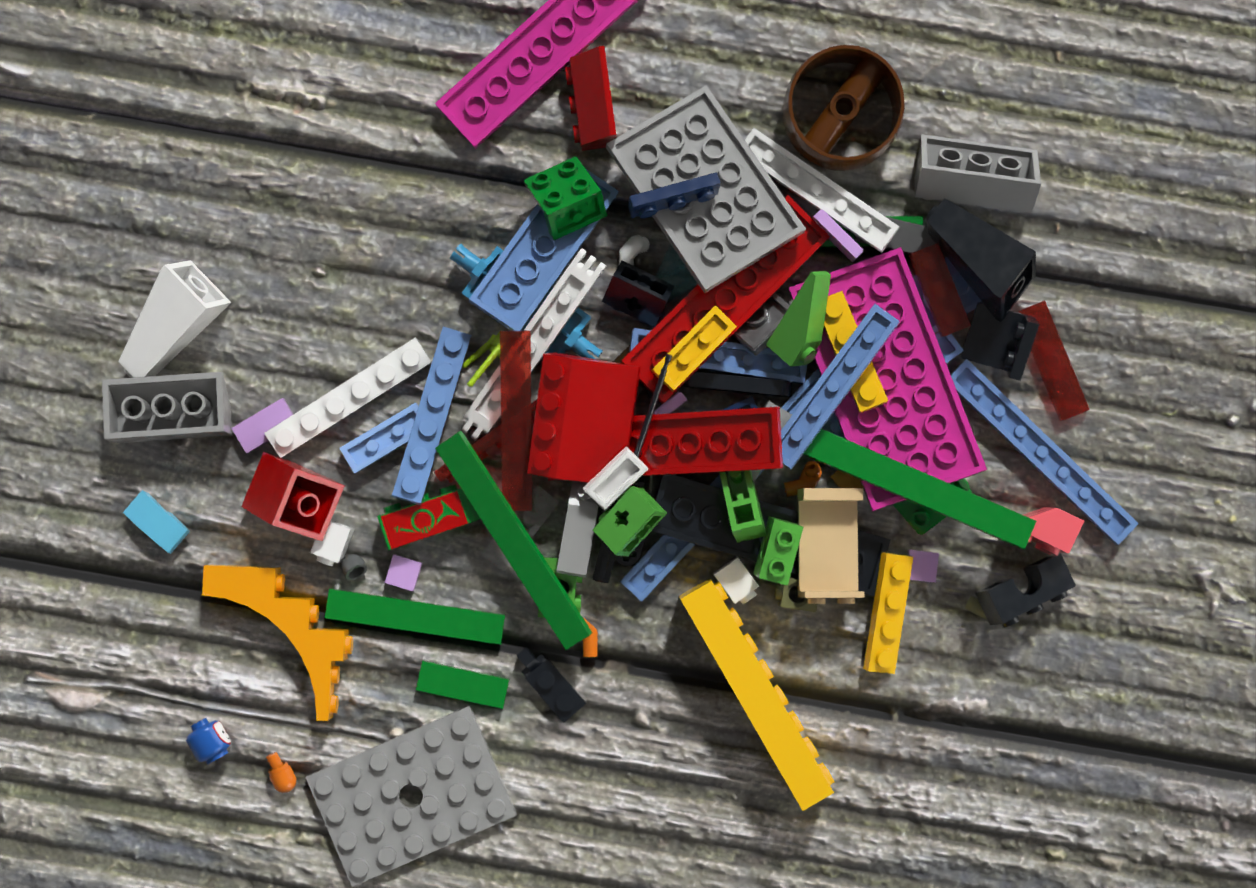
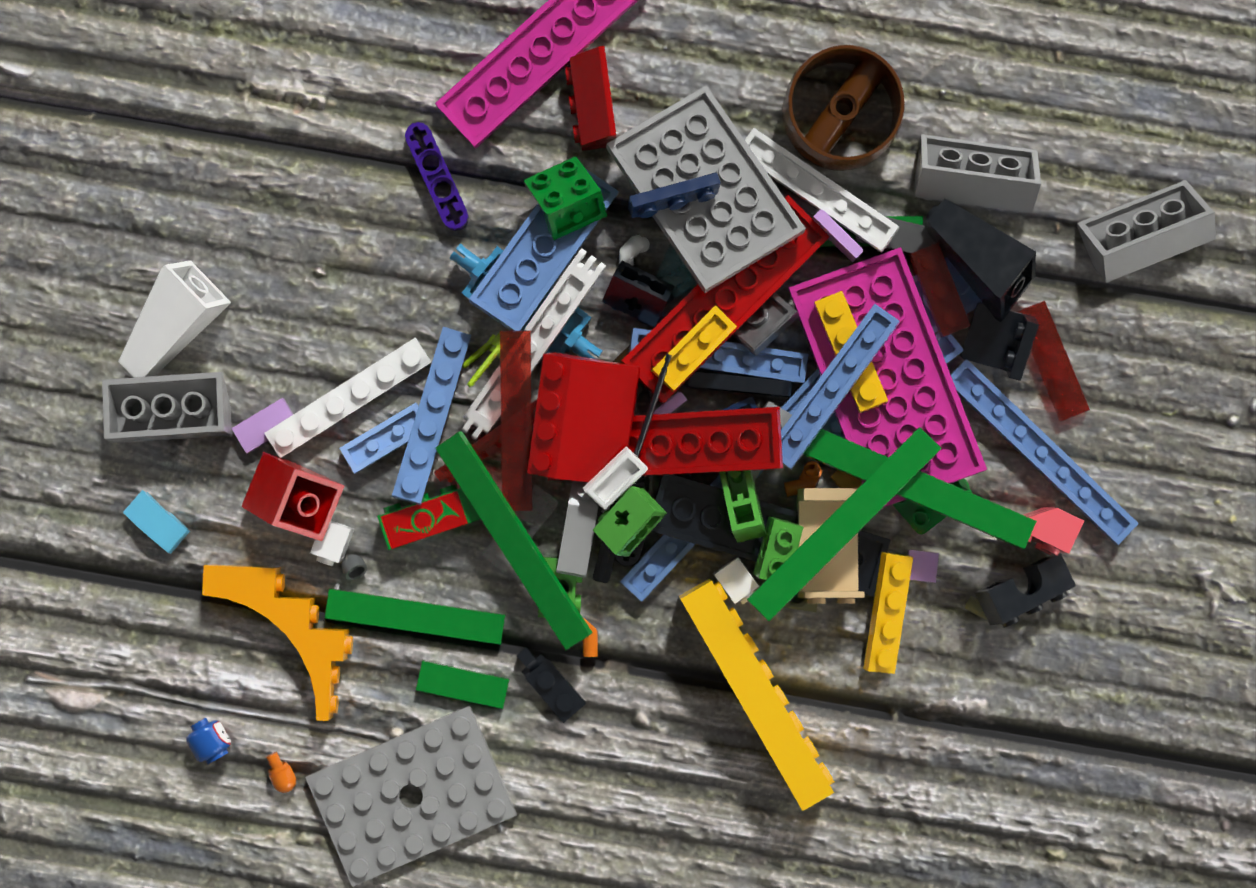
(403, 572): lavender tile -> none
(437, 176): none -> dark purple beam
(803, 323): bright green slope -> none
(844, 524): none -> green tile
(1147, 230): none -> light grey slope

